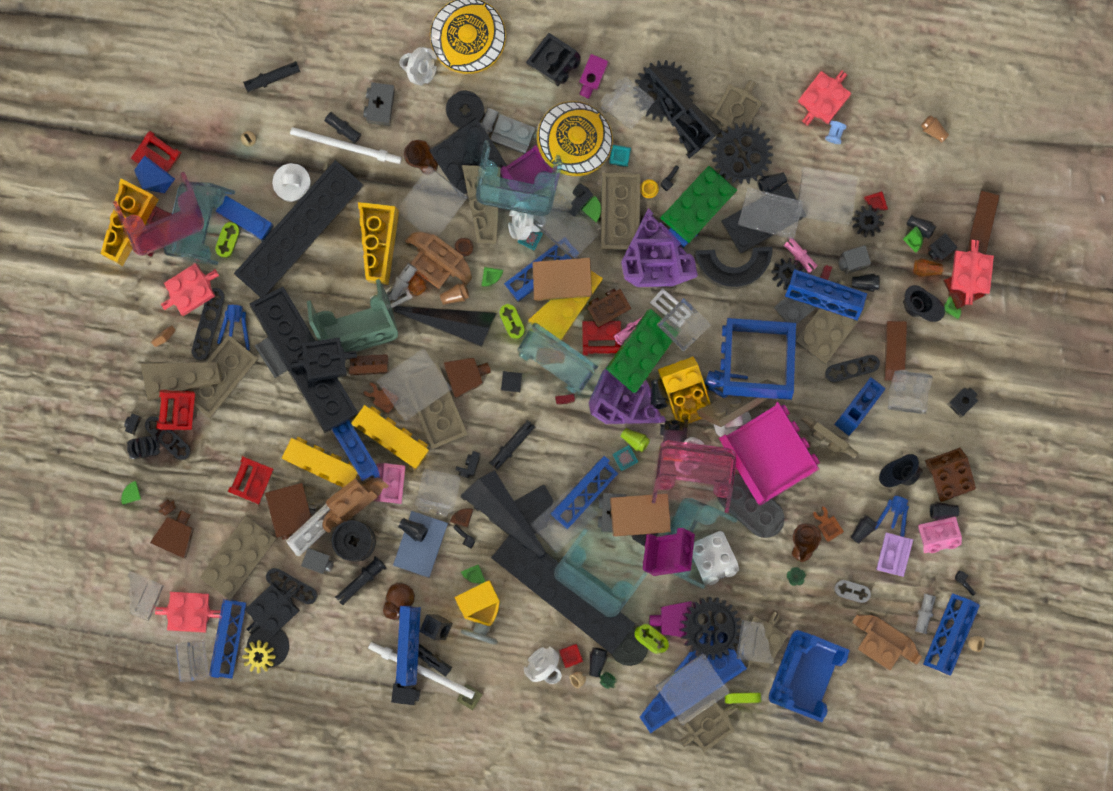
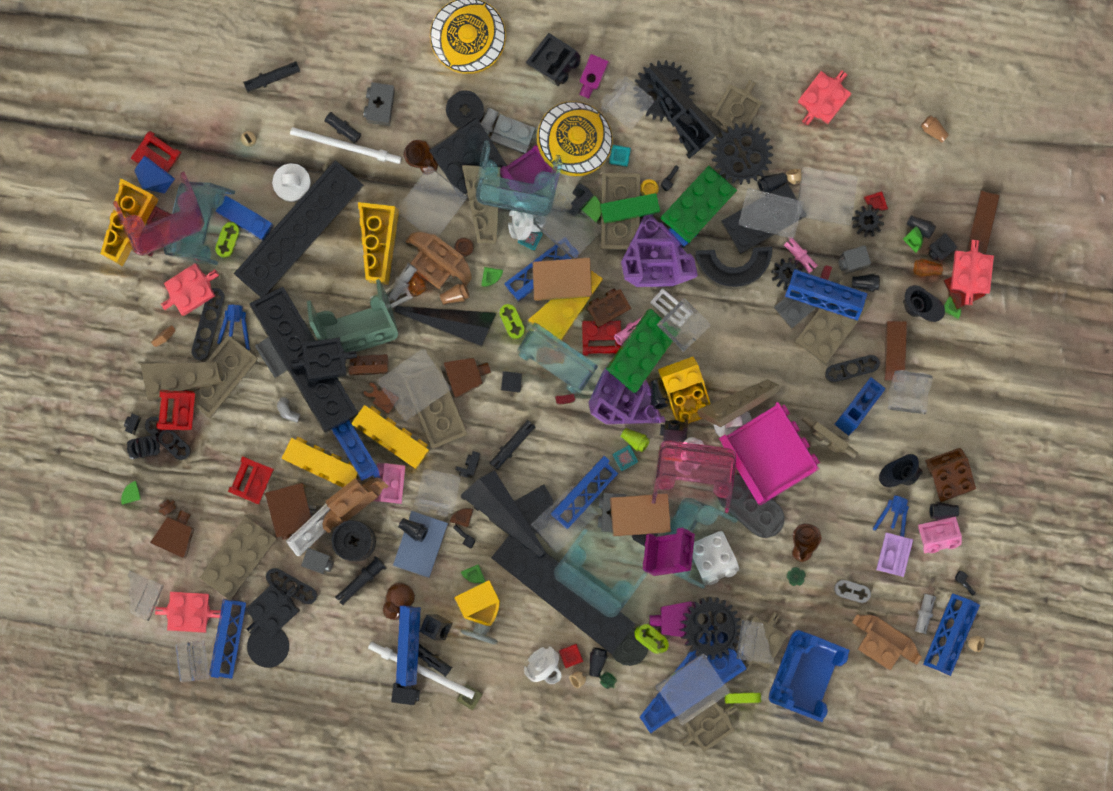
(265, 659): light yellow gear -> none
(285, 412): none -> light grey arm
(420, 65): white tile -> none
(630, 208): none -> green tile
(713, 380): blue plant -> none
(756, 389): blue window -> none
(794, 175): none -> tan hinge
(829, 526): dark orange plate -> none
(835, 132): light blue bush -> none
(863, 529): black cone -> none
(959, 407): black brick -> none

